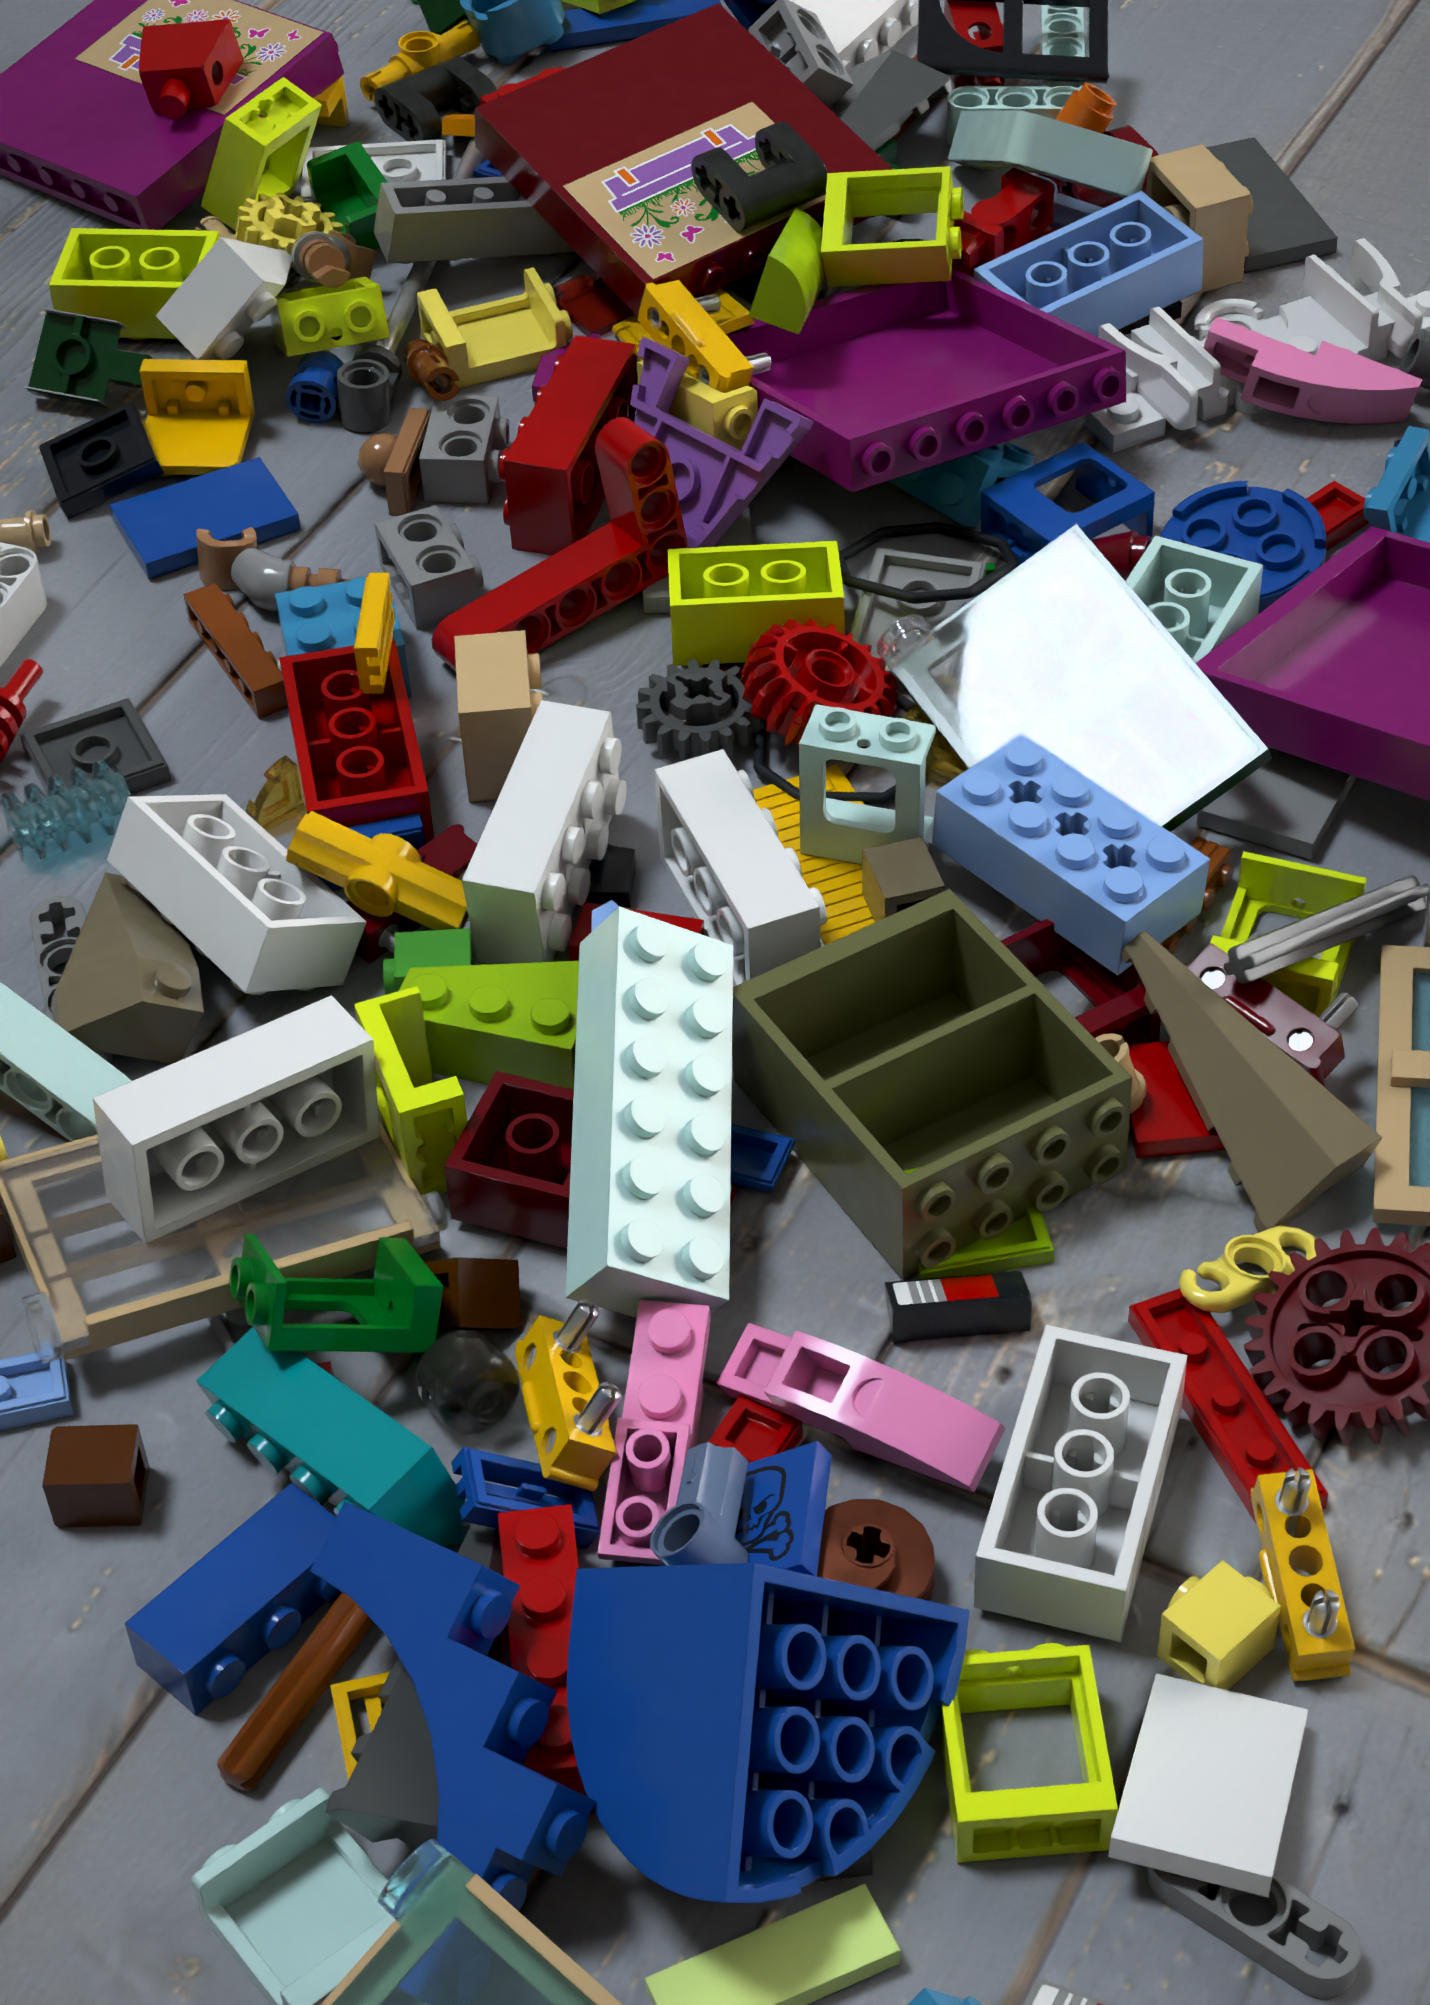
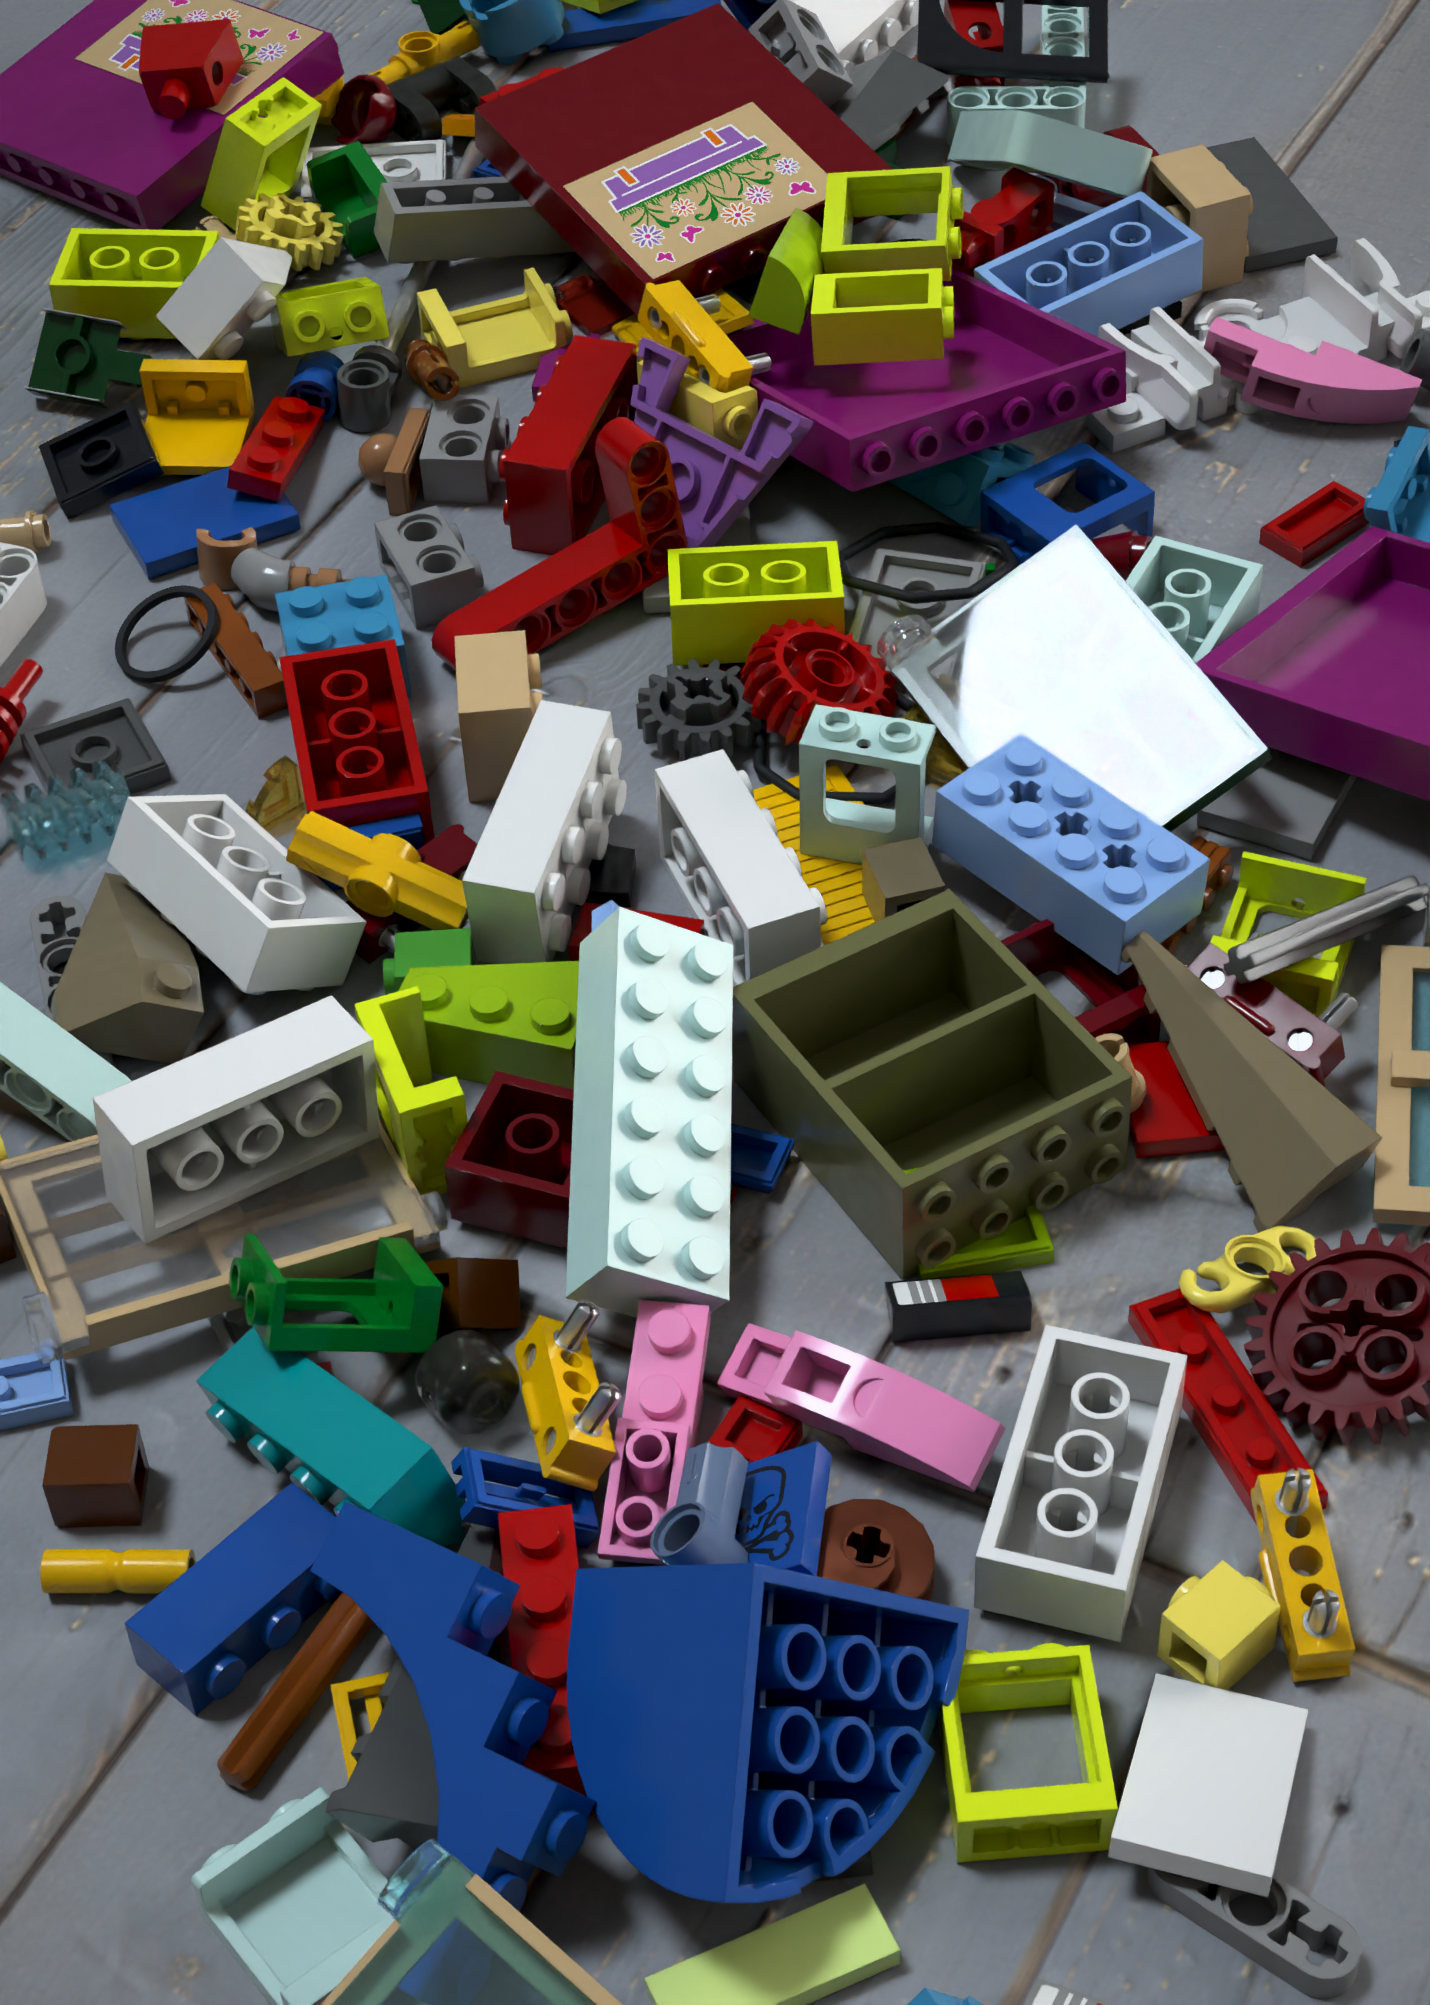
(107, 1571): none -> yellow piece
(188, 661): none -> black piece
(276, 448): none -> red plate
(331, 258): medium nougat piece -> none
(365, 111): none -> dark red hair
(374, 633): yellow tile -> none
(790, 178): pearl dark grey connector -> none
(881, 316): none -> neon yellow window
(1088, 109): orange brick -> none
(1256, 526): blue tile -> none

